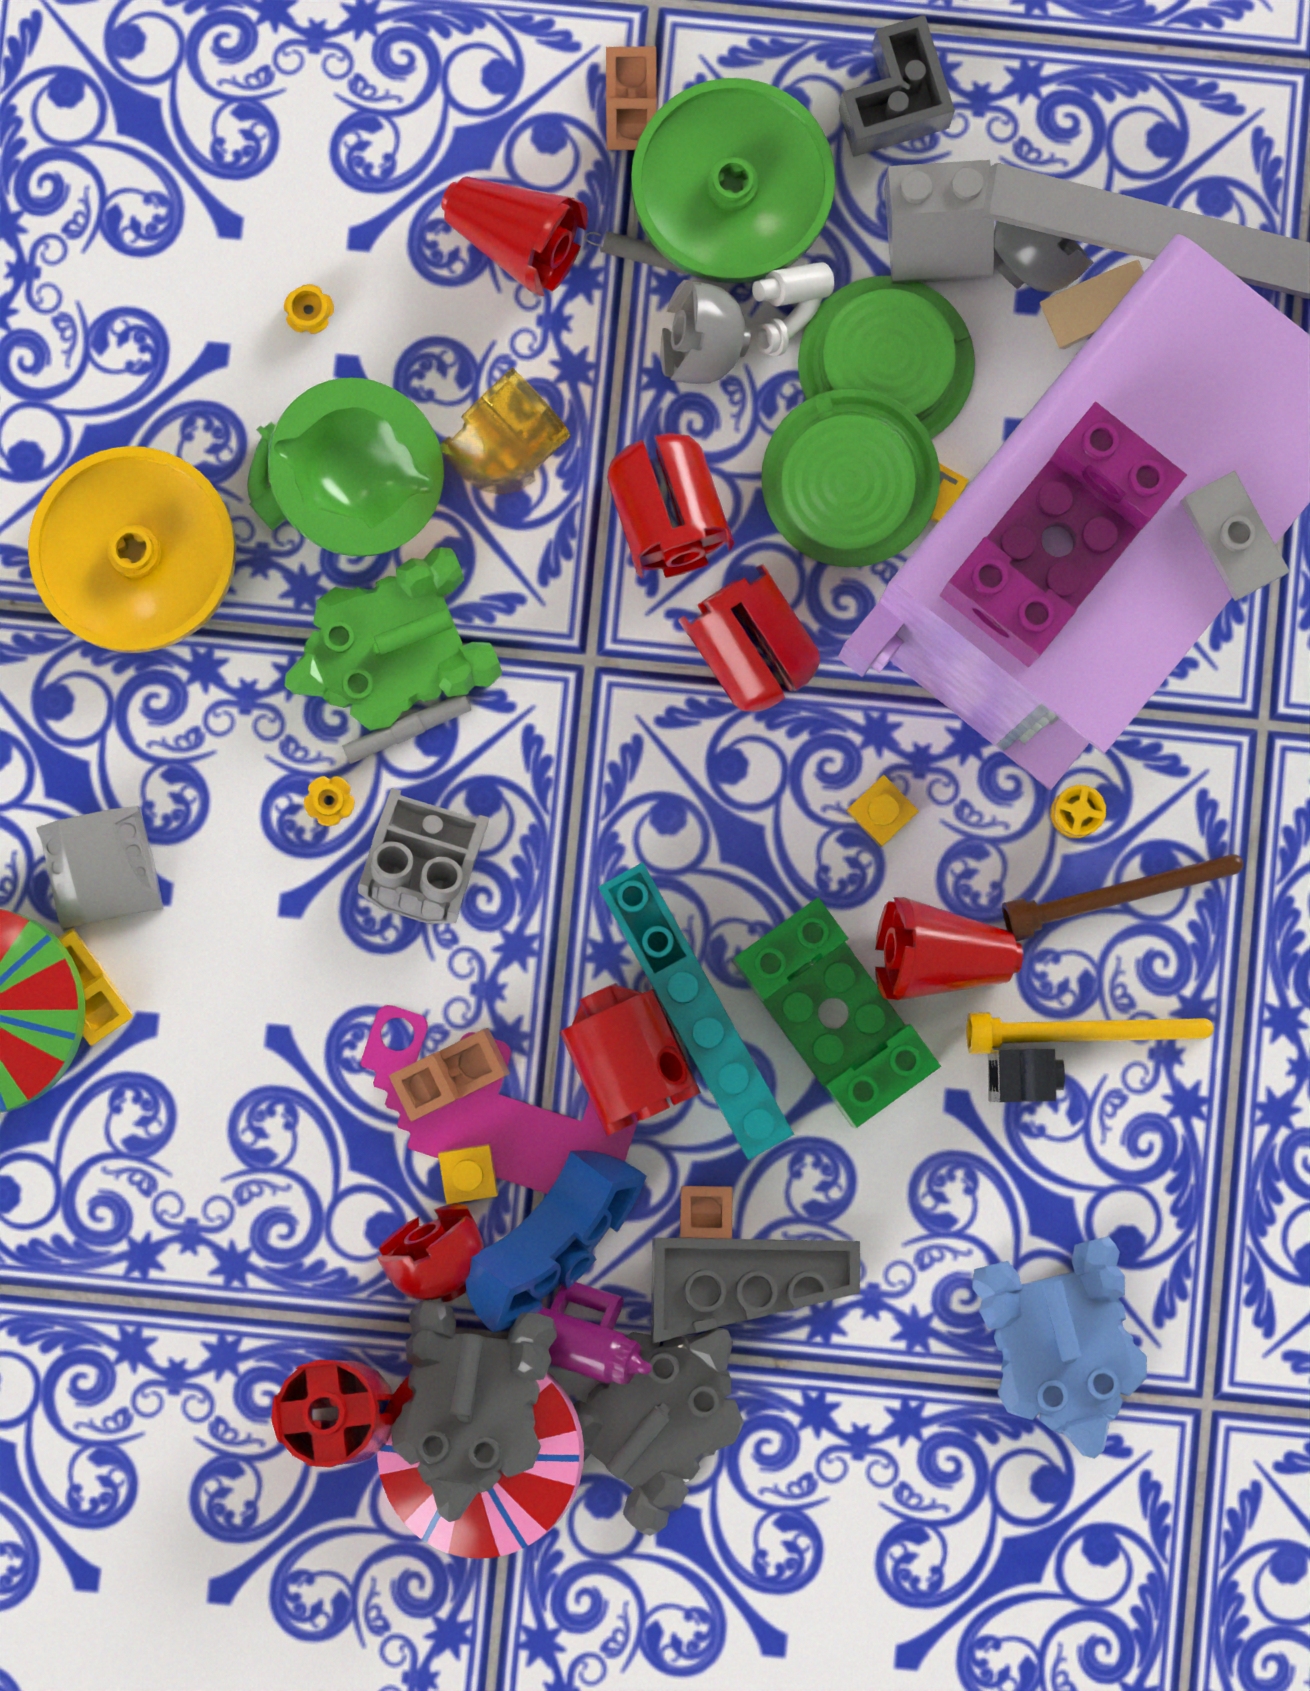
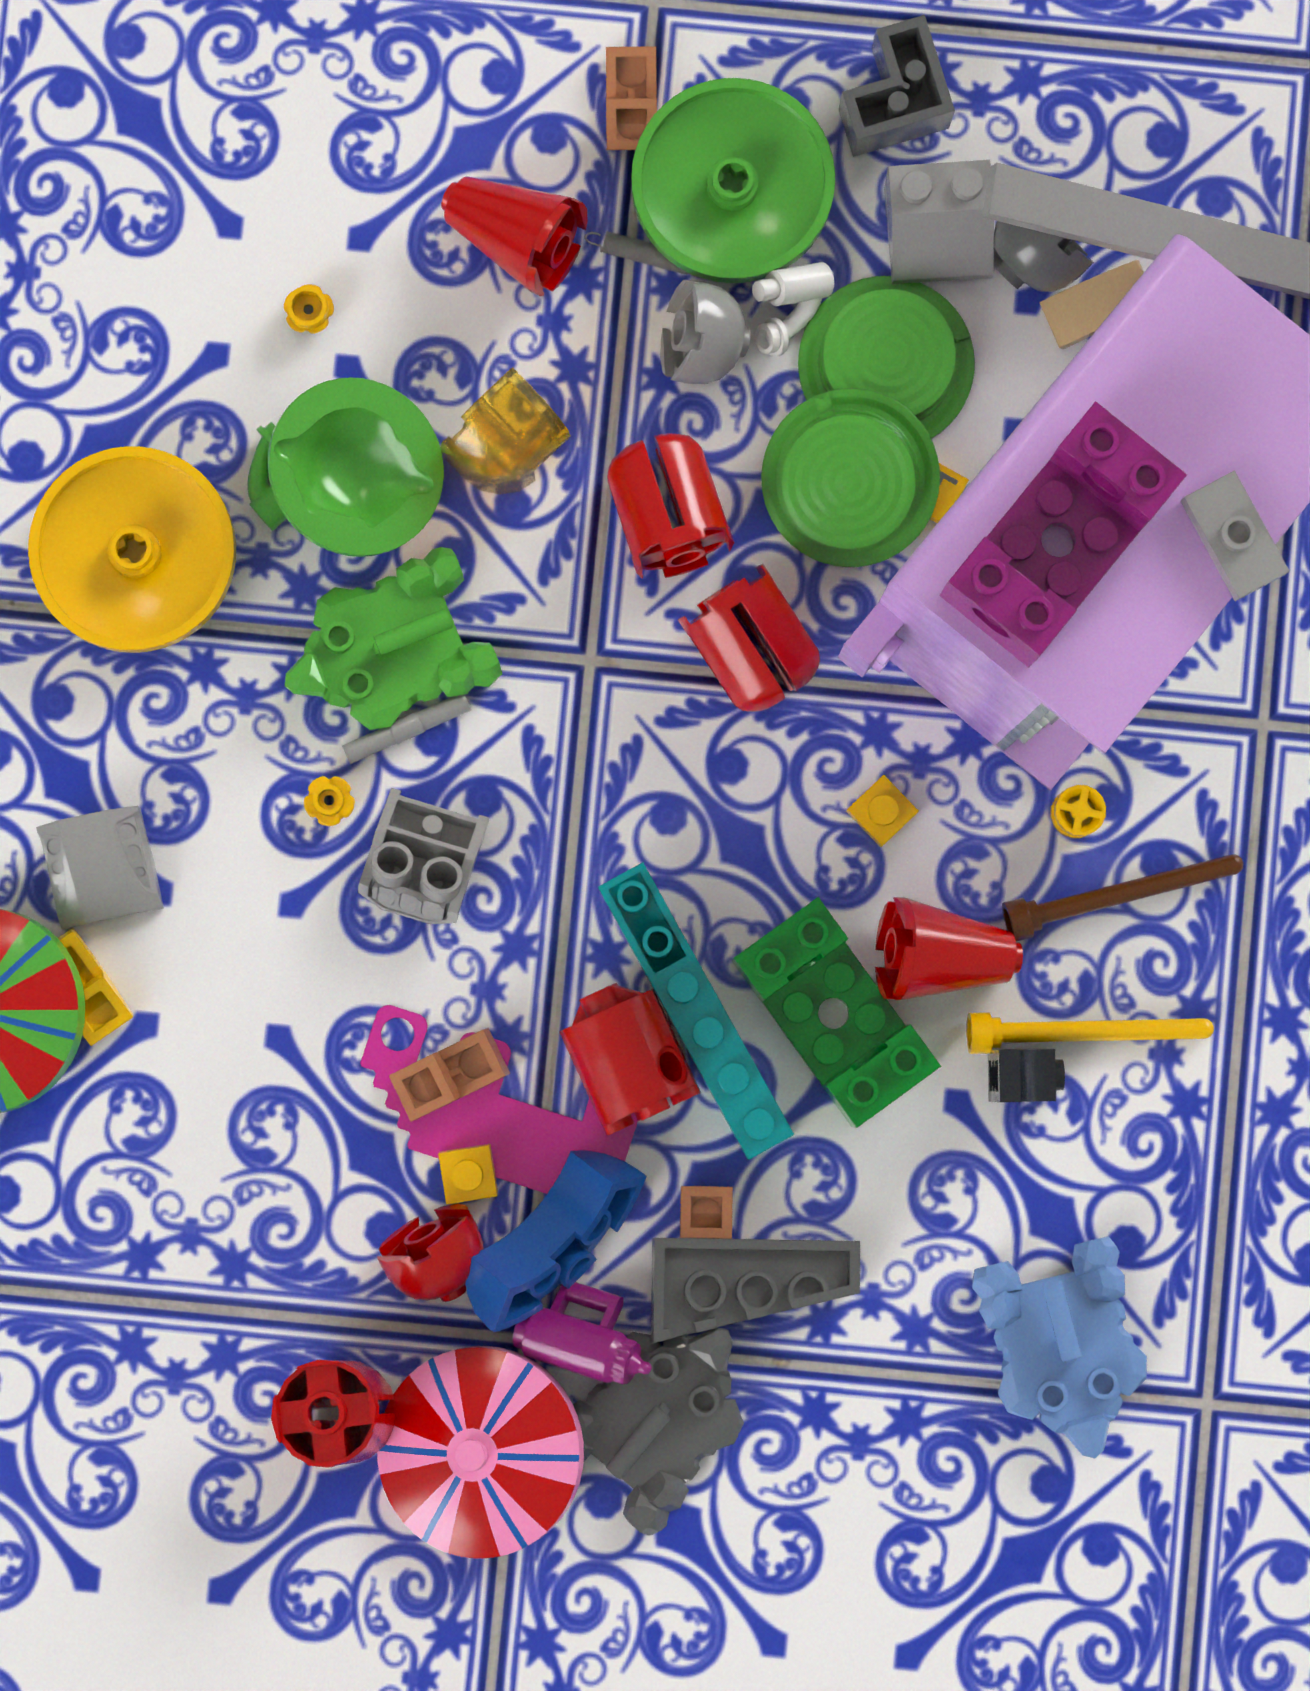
(470, 1403): dark grey shield -> none

